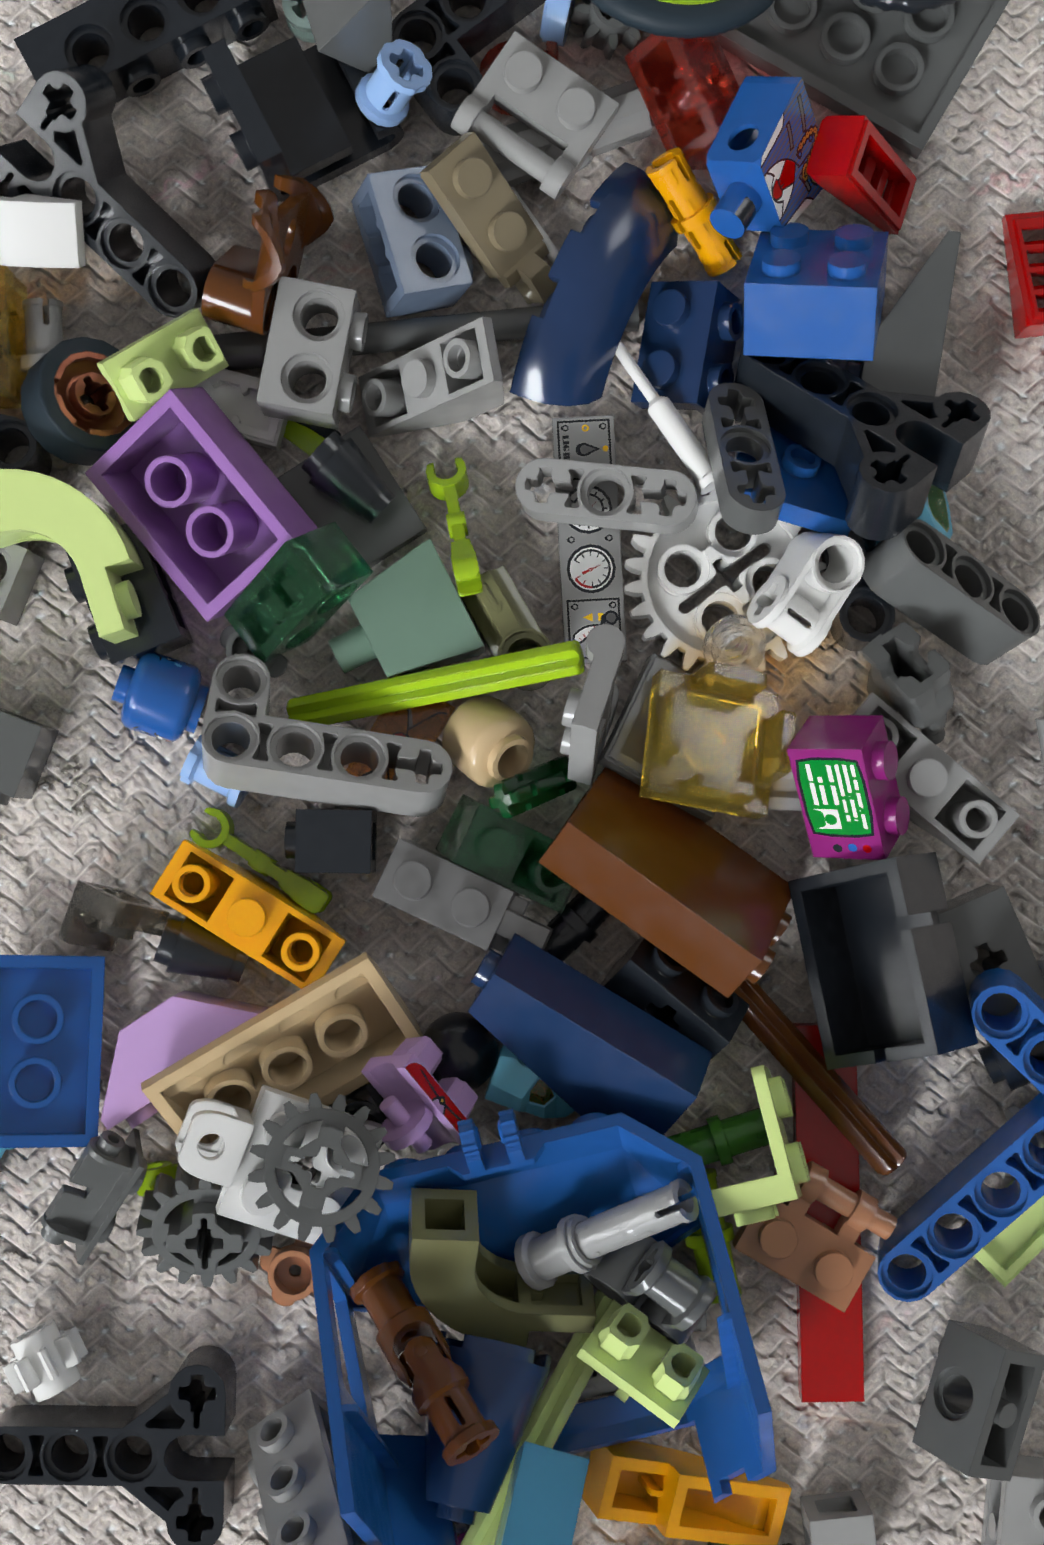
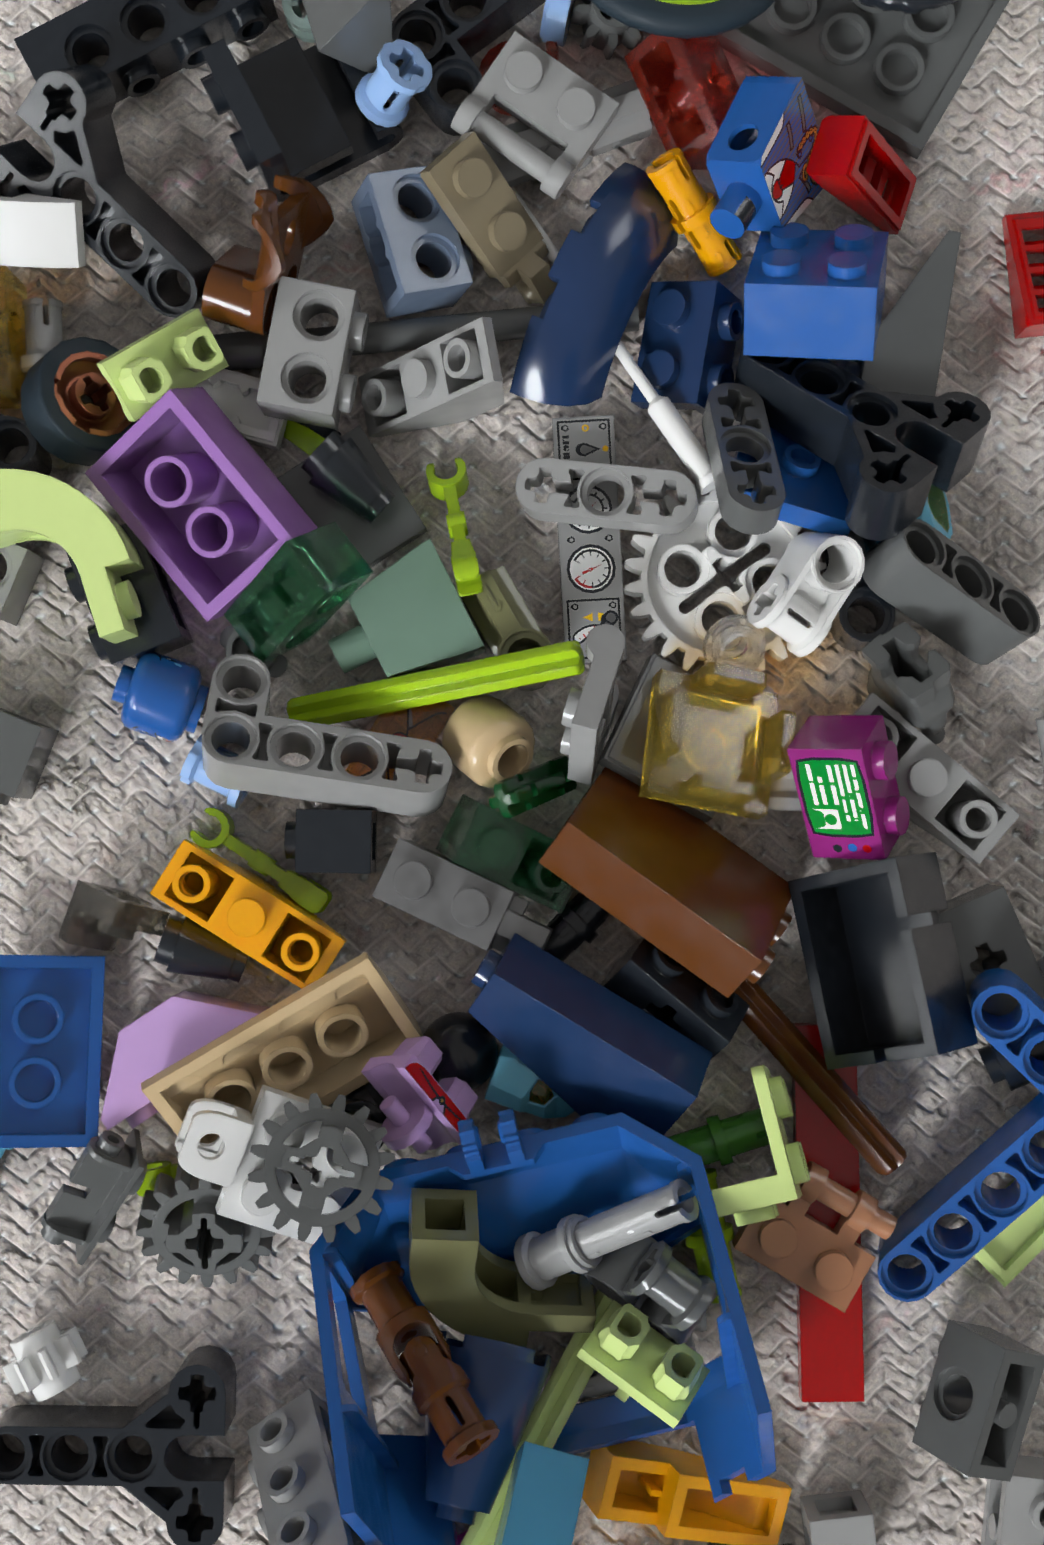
(284, 1285): nougat plate -> none

